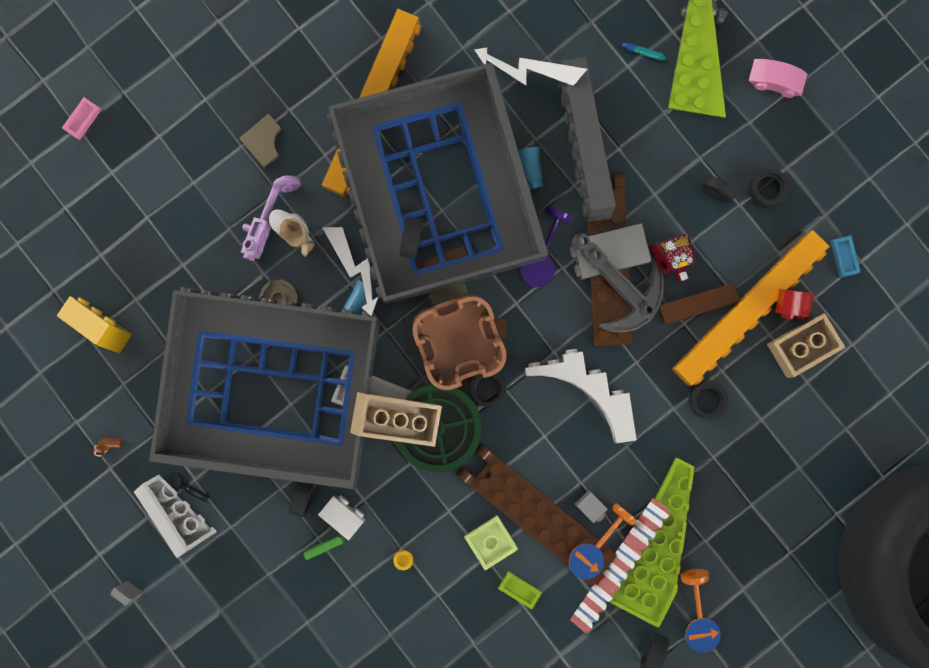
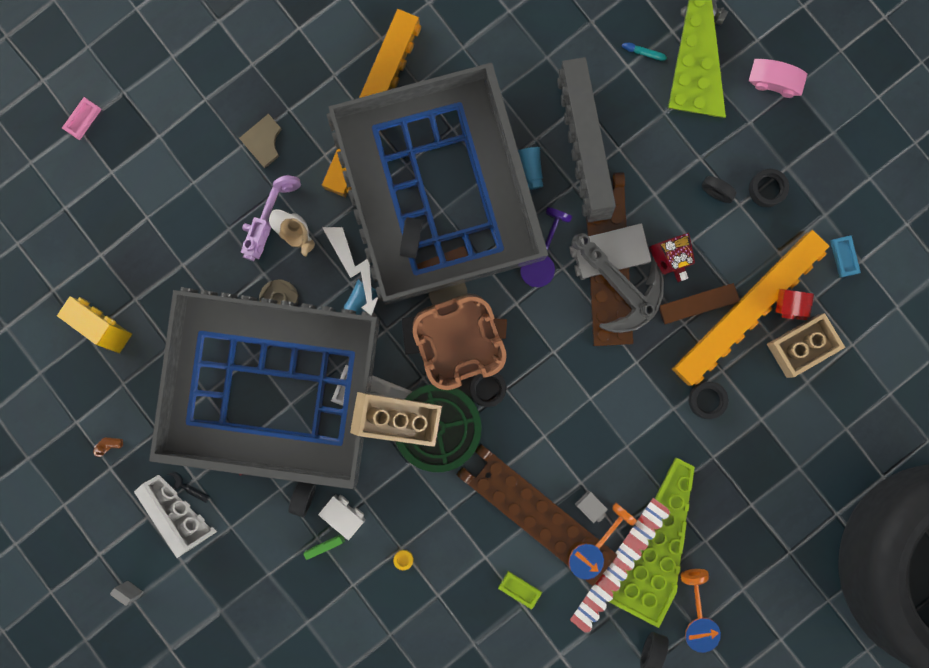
(491, 542): yellowish green tile -> none
(557, 71): white sticker -> none
(615, 407): white arch -> none

